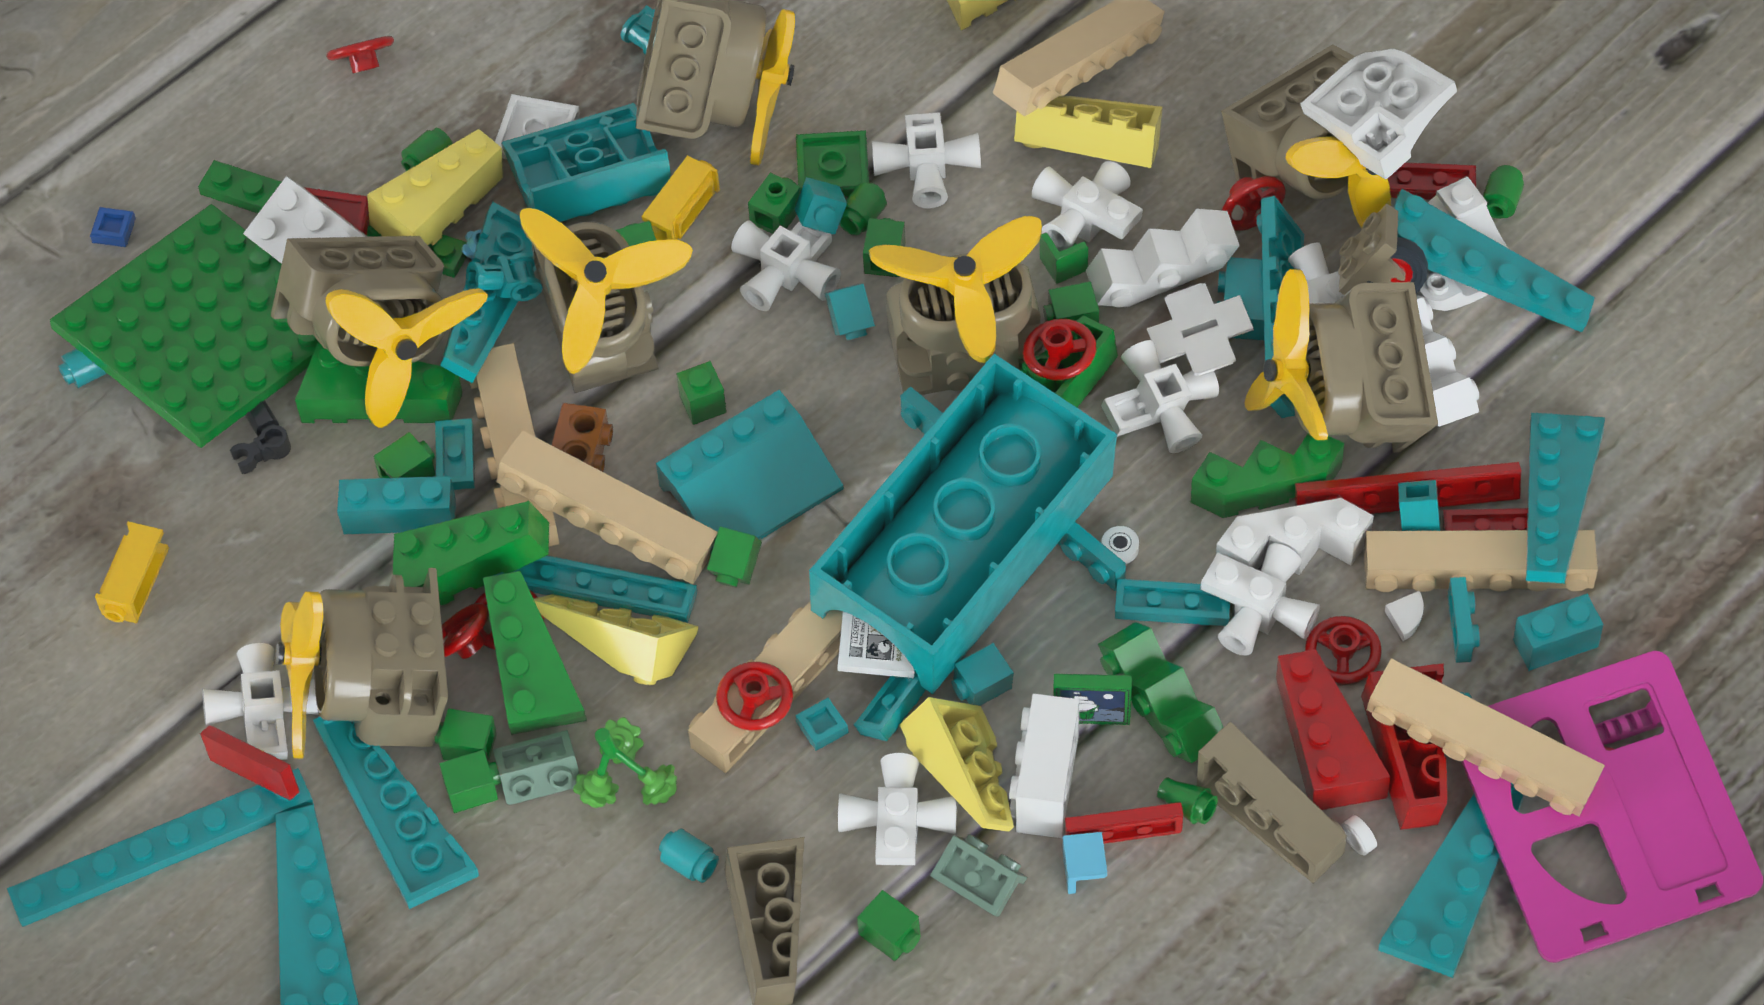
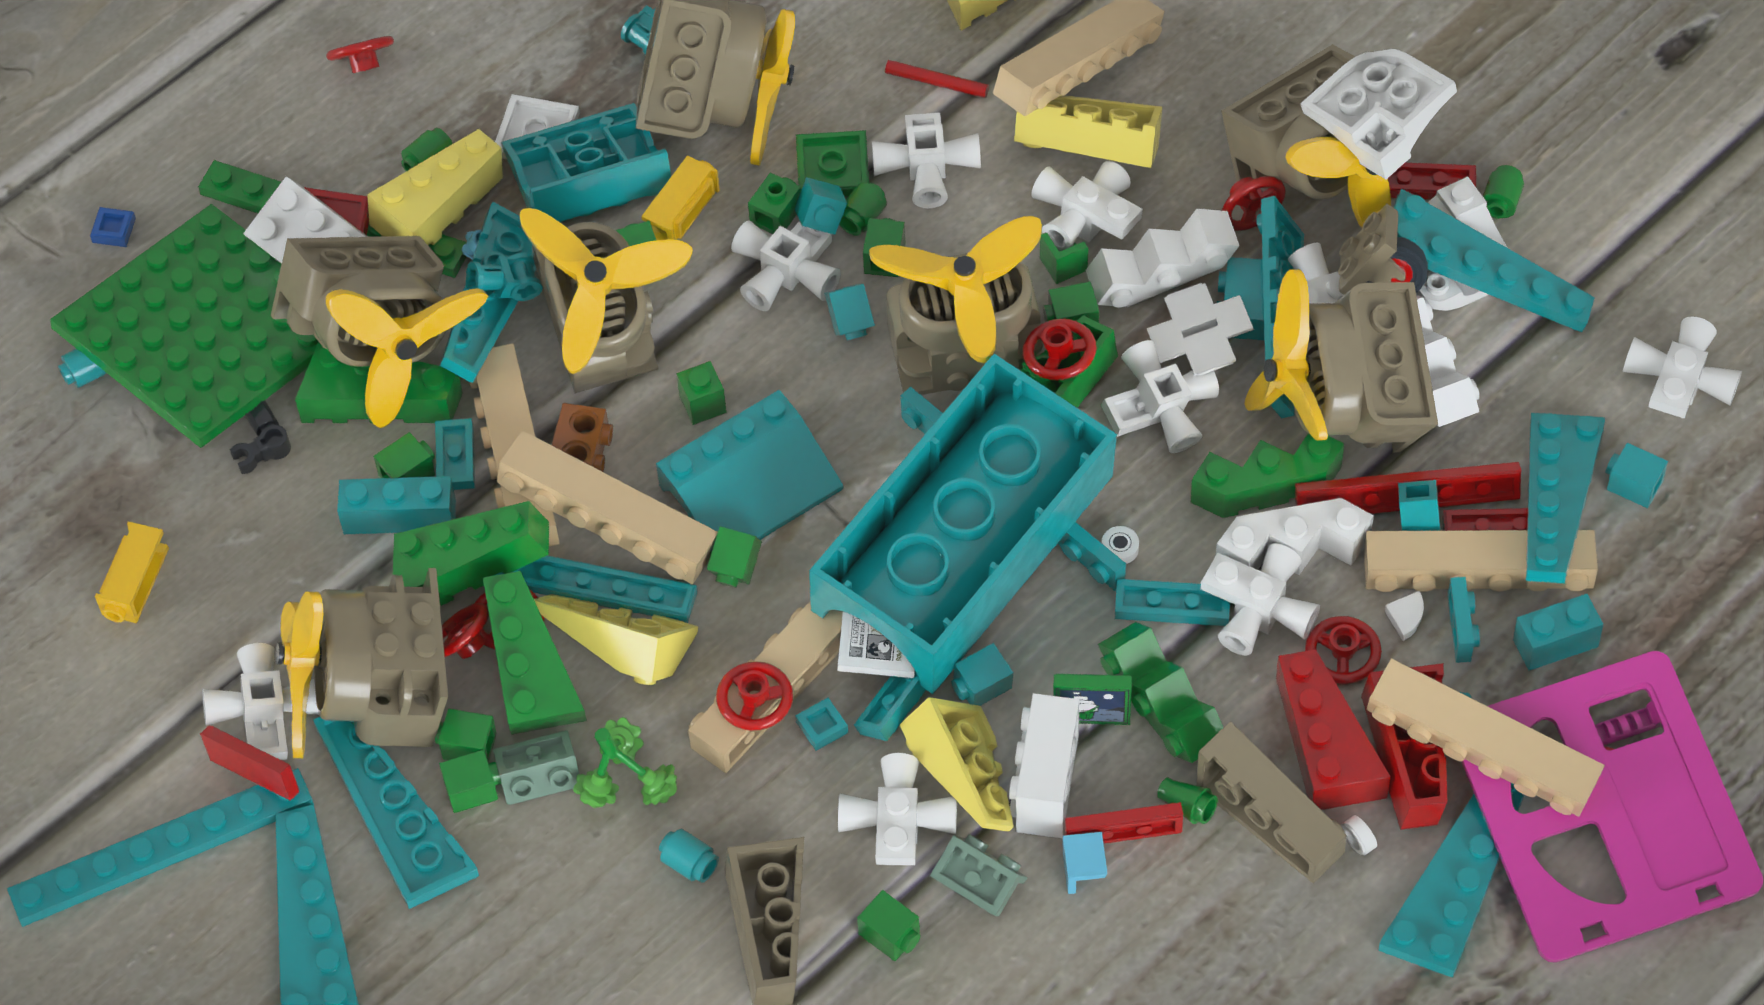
(937, 79): none -> red bar
(1636, 474): none -> teal brick
(1683, 369): none -> white brick

